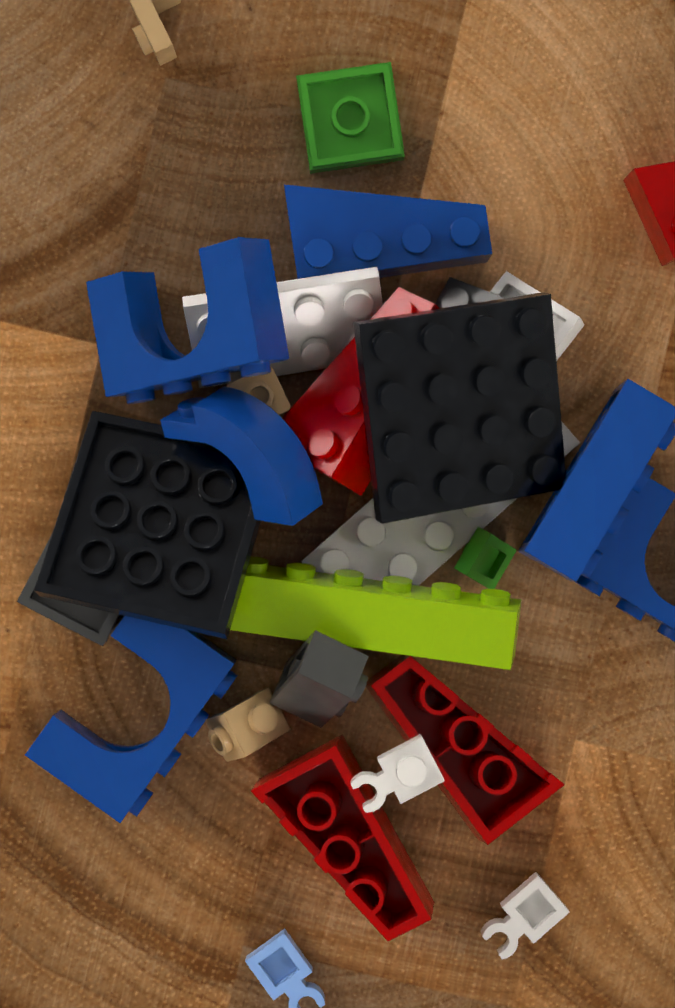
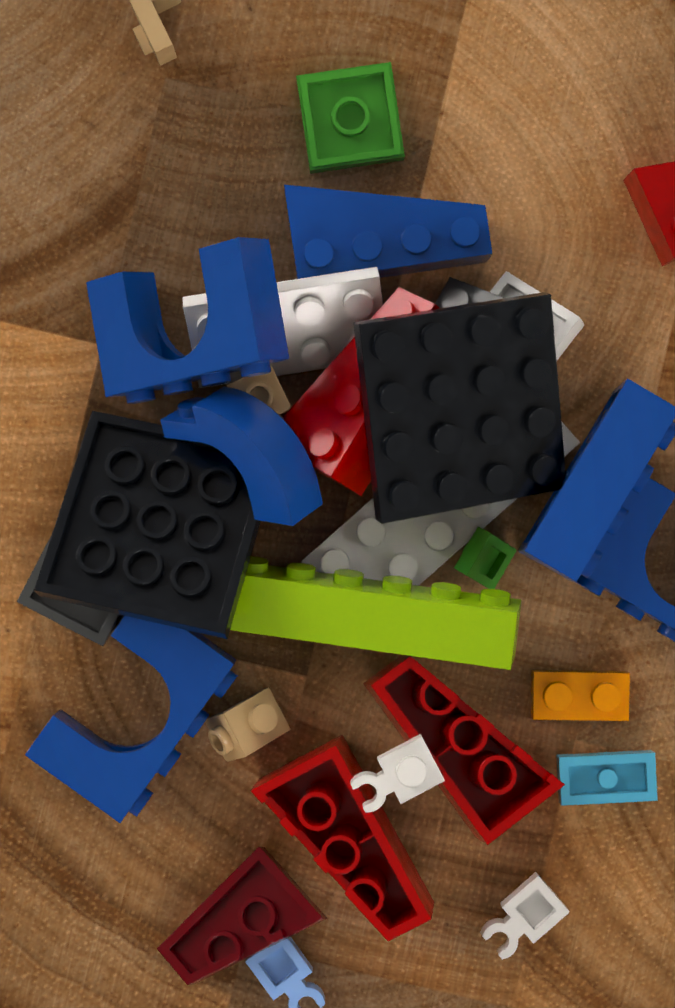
(239, 919): none -> dark red wing
(320, 680): dark grey brick -> none
(580, 695): none -> light orange plate
(607, 777): none -> medium azure plate

